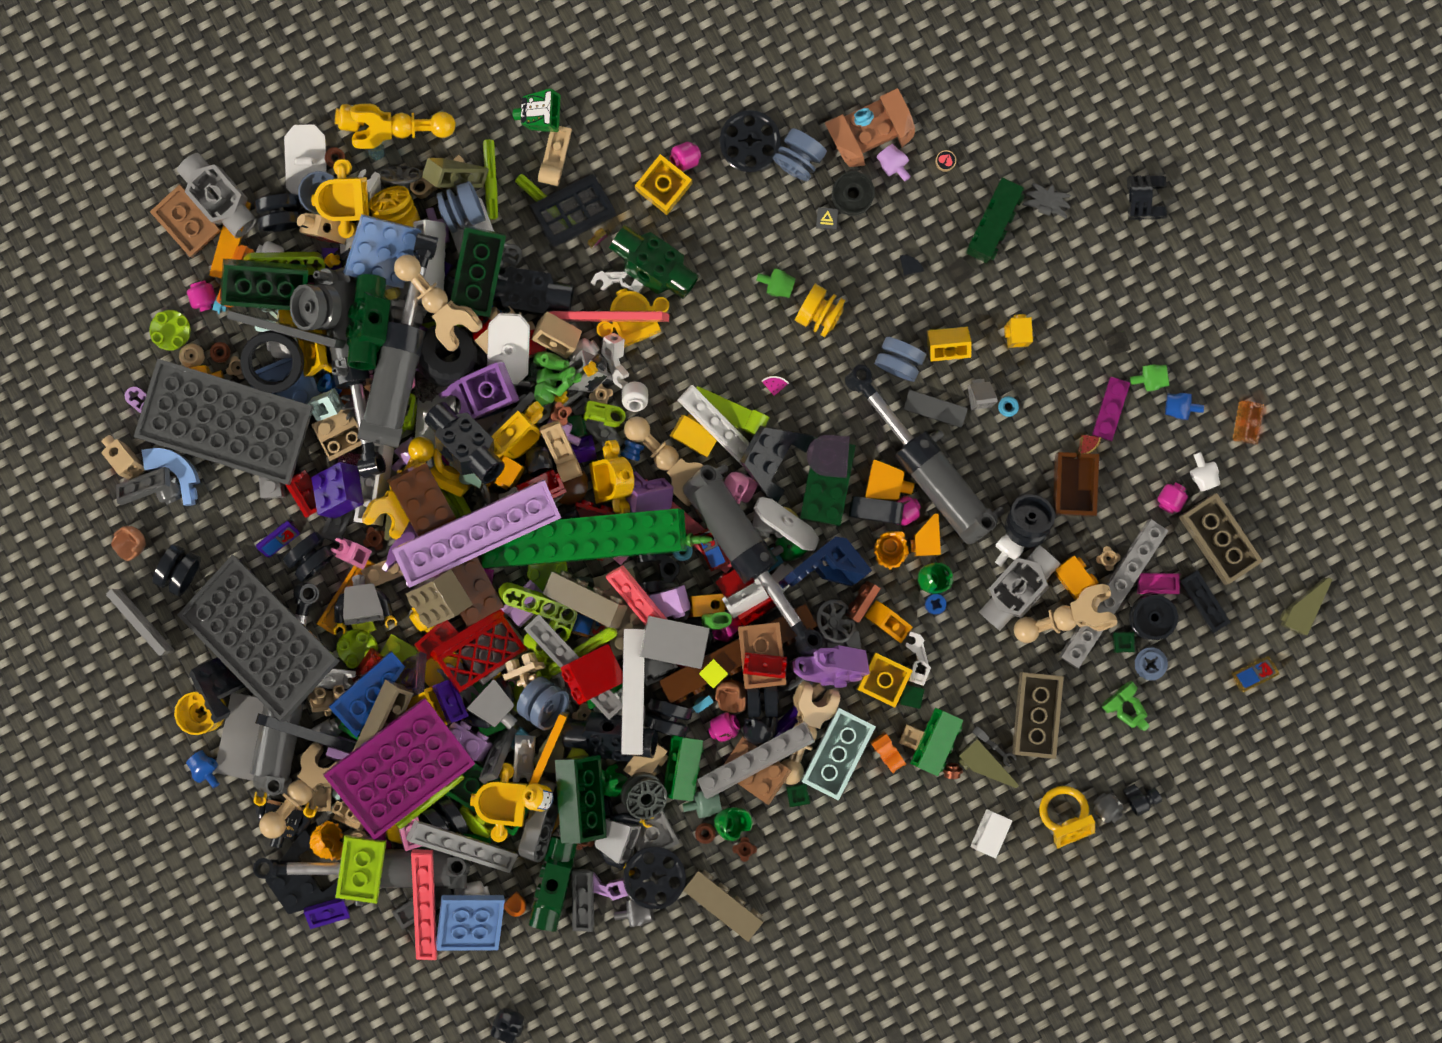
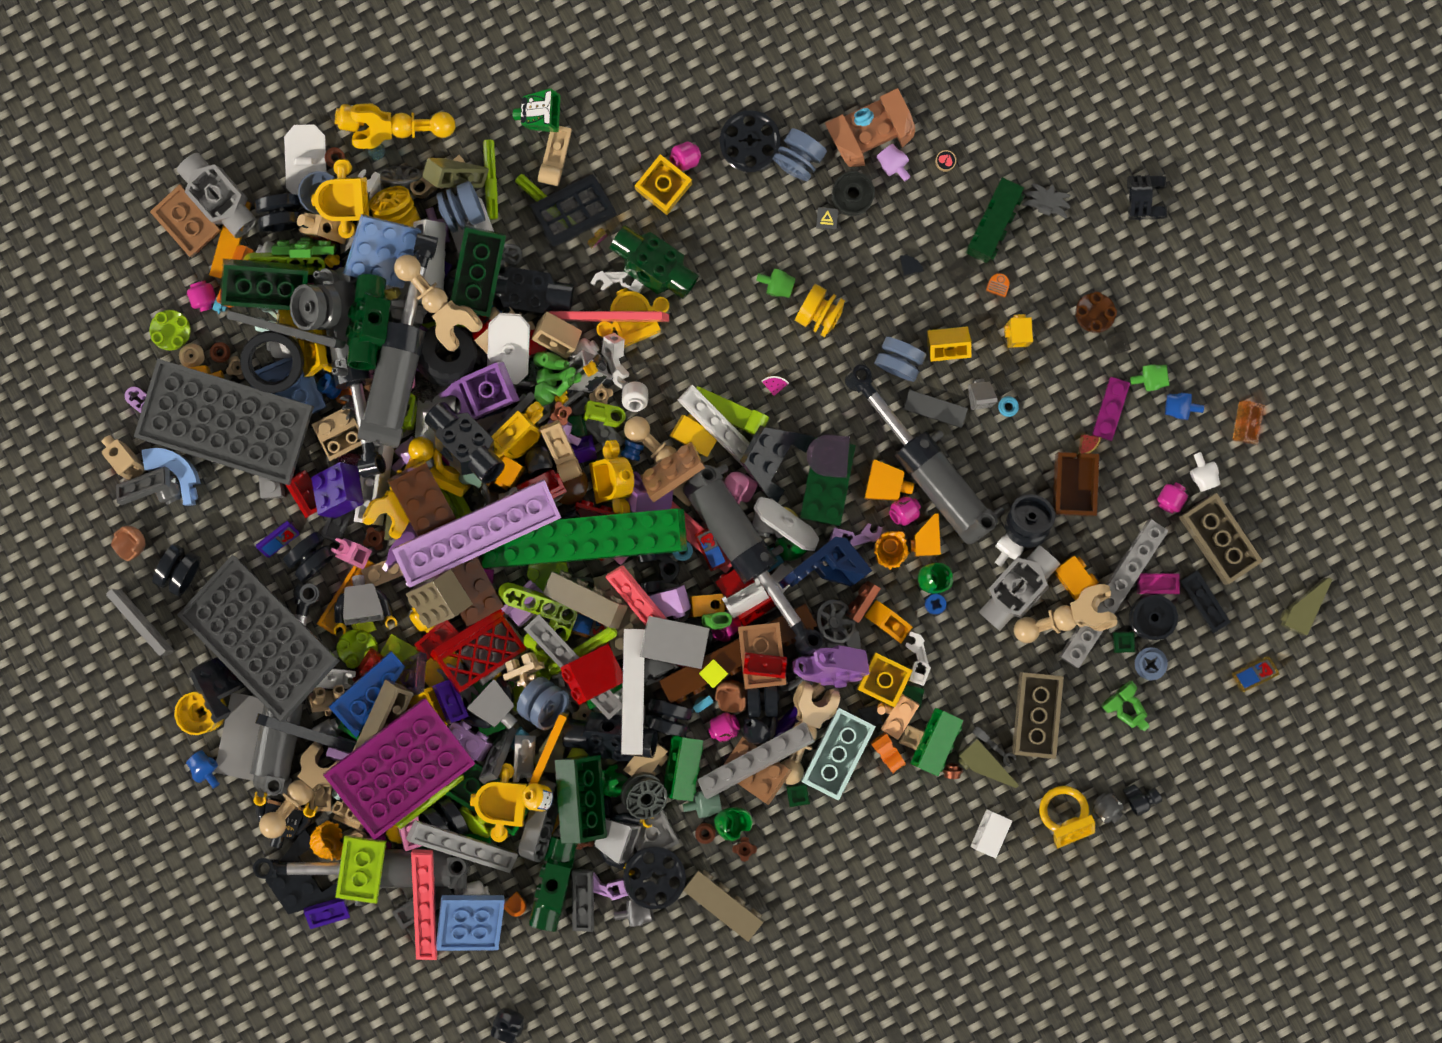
(304, 248): none -> bright green plate
(326, 404): light aqua brick -> none
(672, 471): none -> medium nougat plate
(691, 540): bright green bar -> none
(864, 537): none -> lavender piece
(870, 714): none -> black tile
(876, 510): black beam -> none
(898, 716): none -> light nougat plate
(998, 285): none -> orange tile
(1095, 312): none -> reddish brown dish
(1114, 558): tan plate -> none

